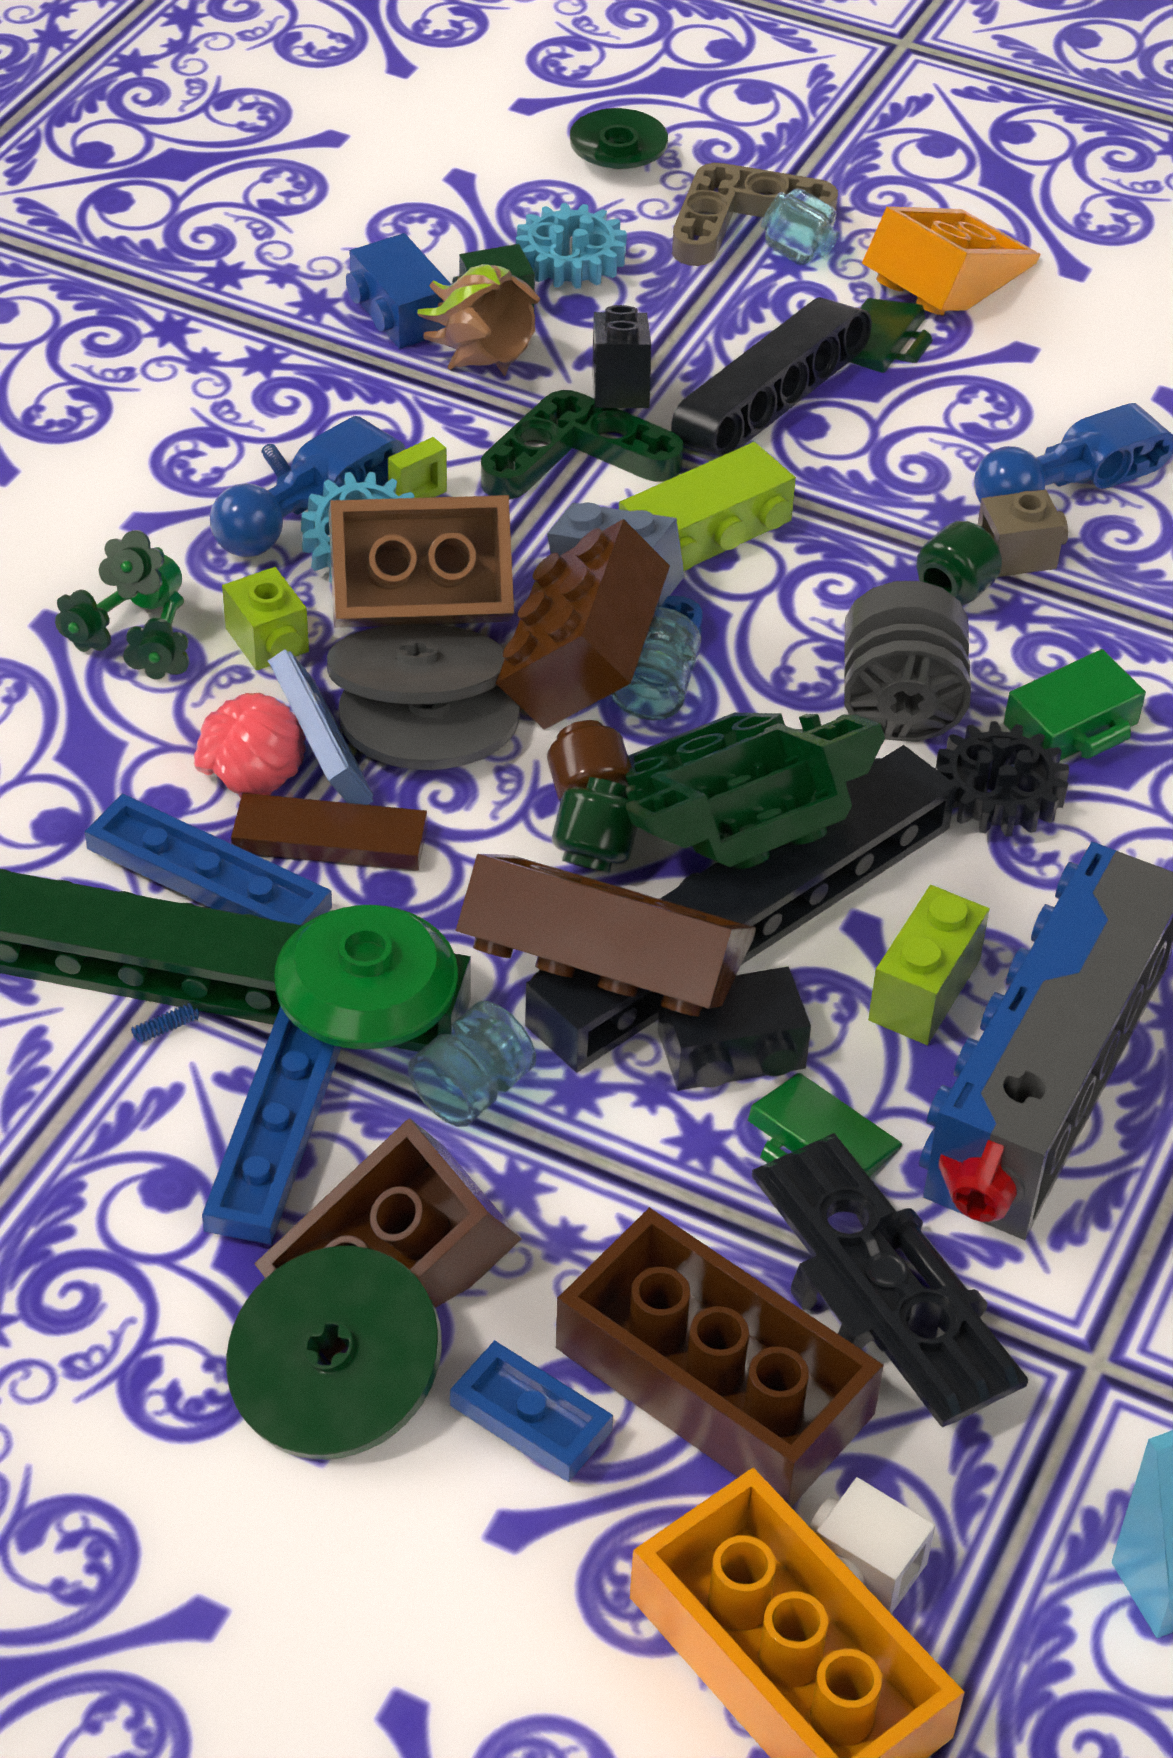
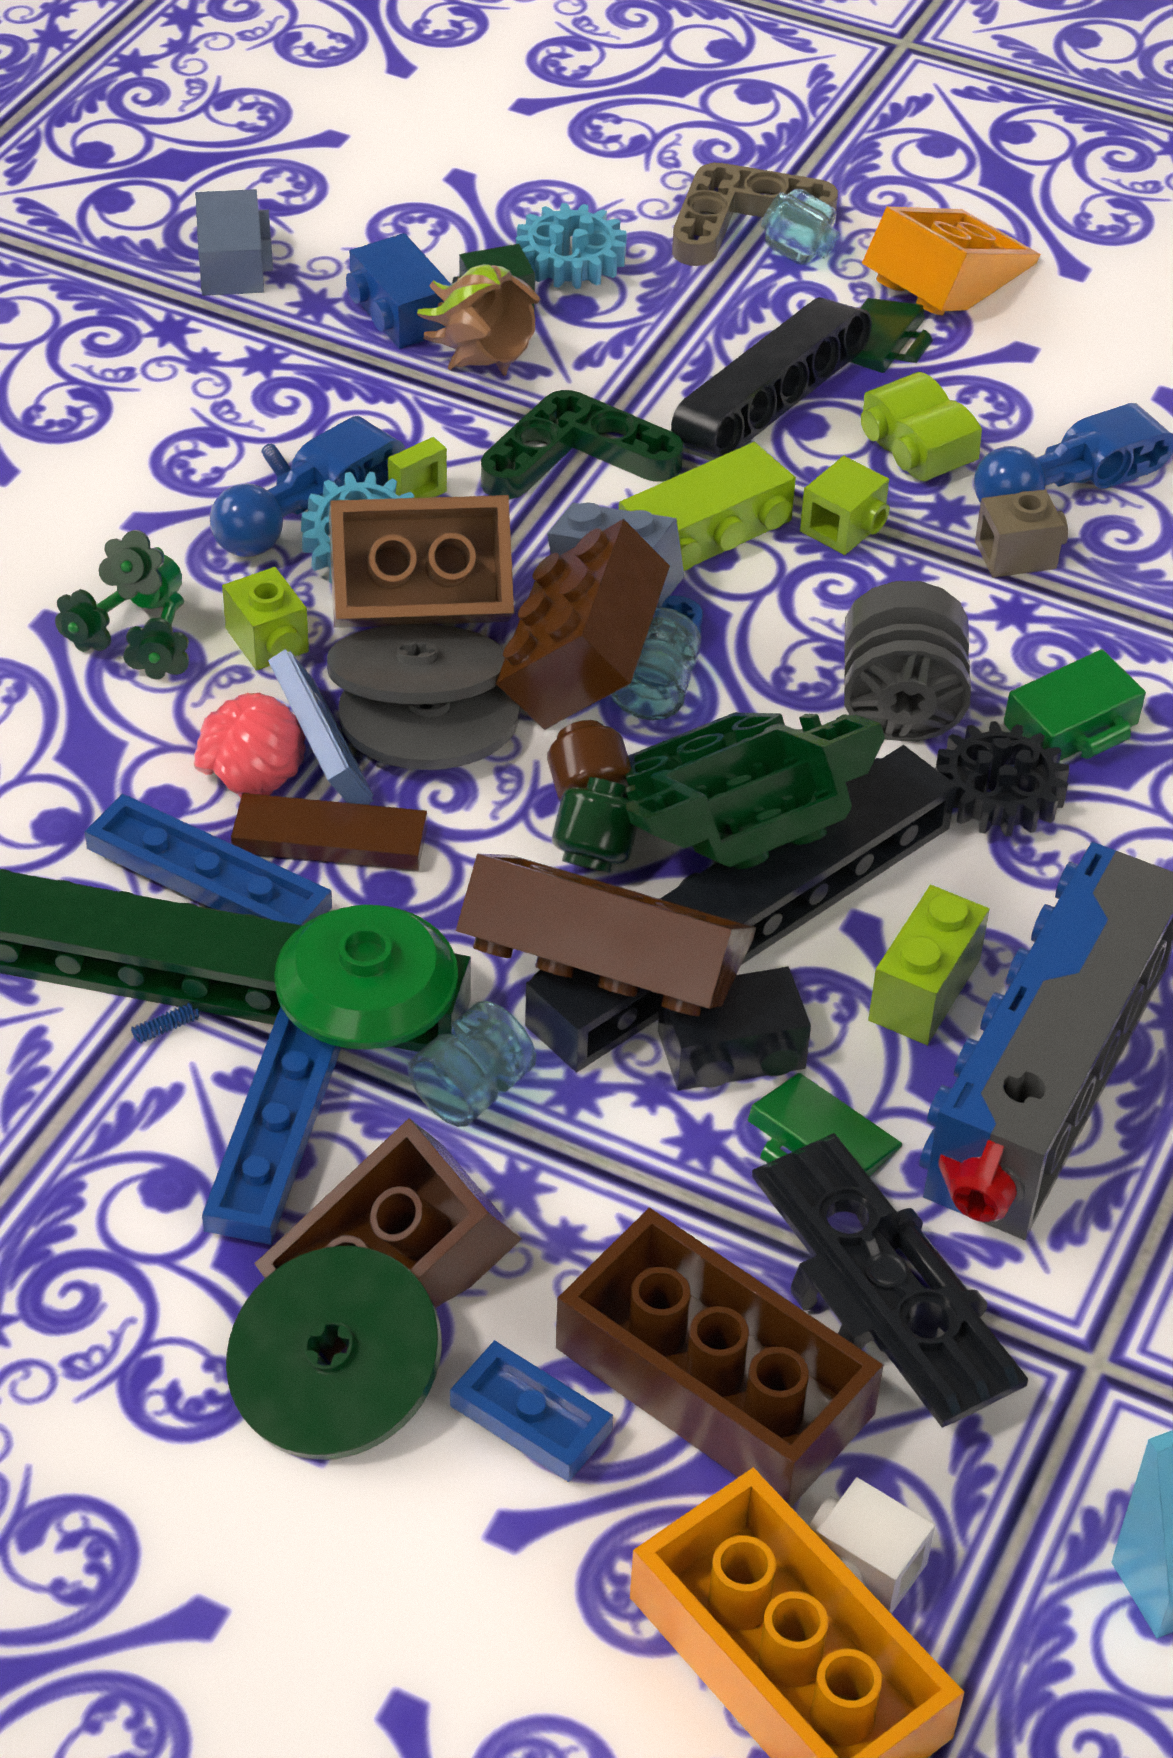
(232, 242): none -> sand blue brick
(618, 138): dark green dish -> none
(621, 358): black brick -> none
(844, 505): none -> lime brick
(921, 426): none -> lime brick
(960, 560): dark green head -> none

